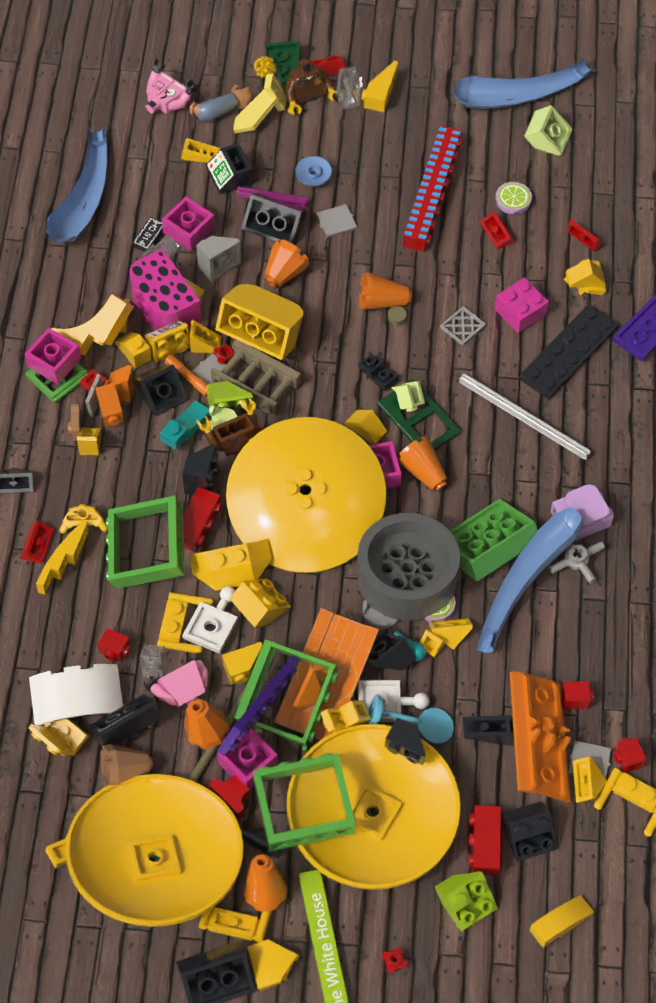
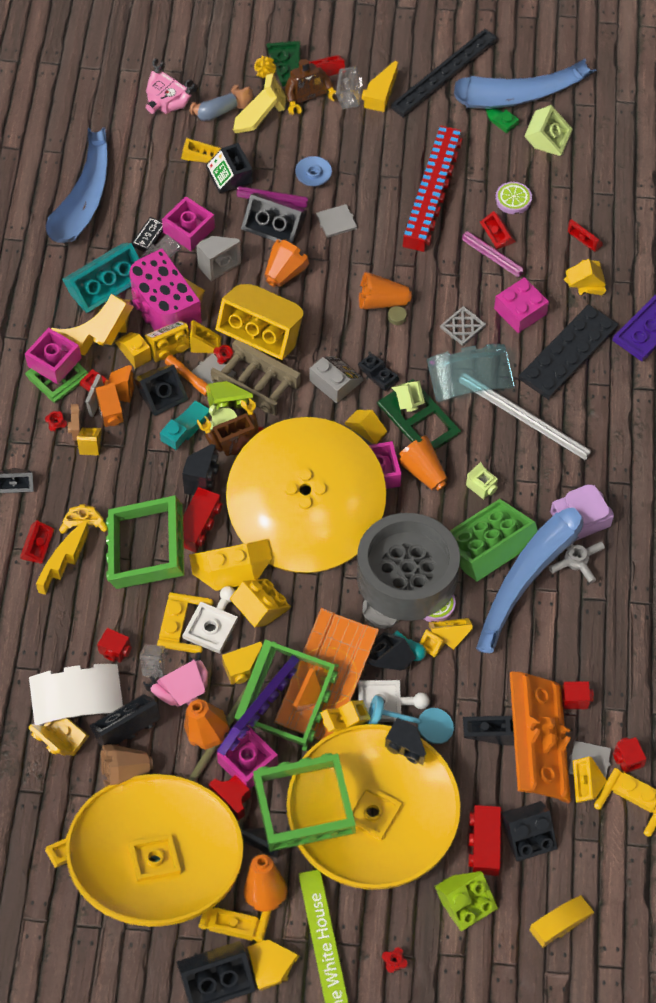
(55, 416): none -> red plate
(102, 277): none -> teal slope
(334, 377): none -> light grey slope
(444, 73): none -> black tile
(470, 371): none -> clear light blue panel
(481, 481): none -> yellowish green window
(493, 254): none -> magenta axle
(503, 120): none -> green plate

